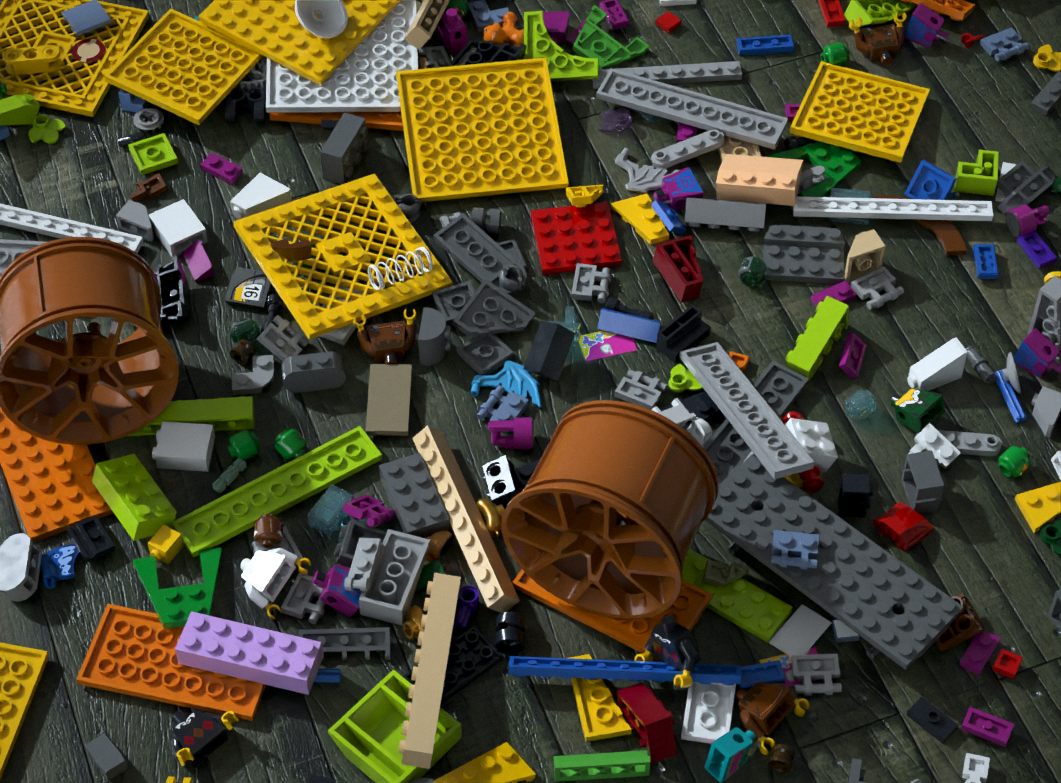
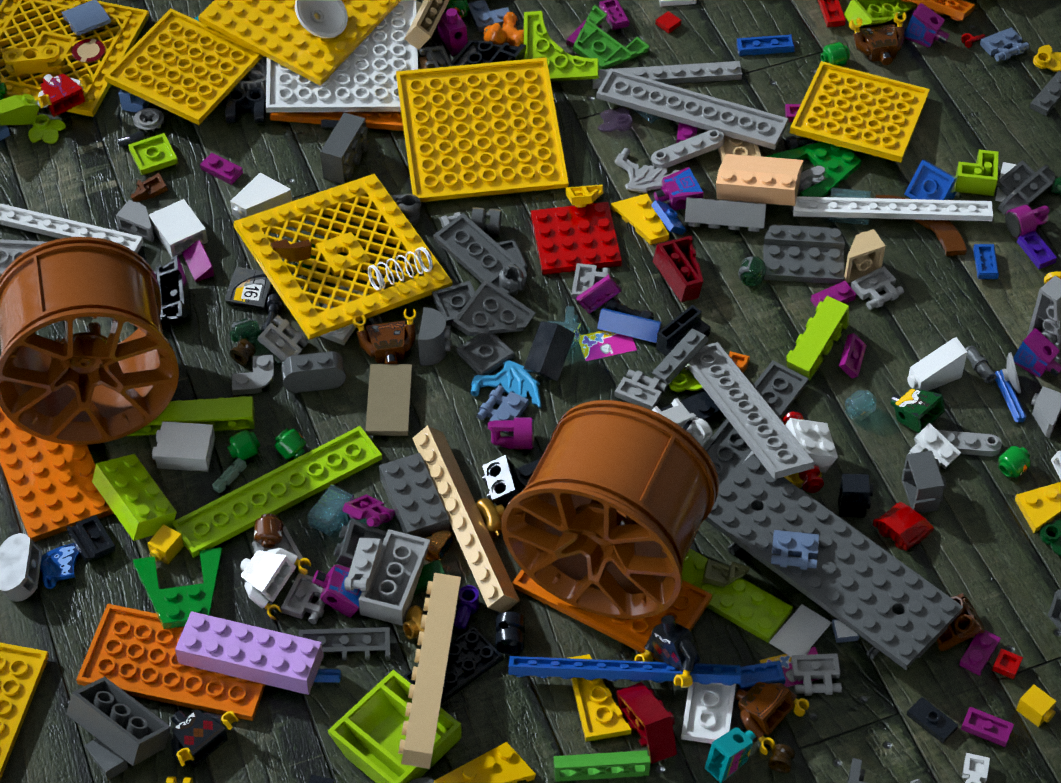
(62, 92): none -> red torso
(118, 720): none -> dark grey brick
(557, 26): magenta torso -> none
(598, 294): none -> magenta plate
(680, 356): none -> dark grey plate
(1036, 706): none -> yellow brick

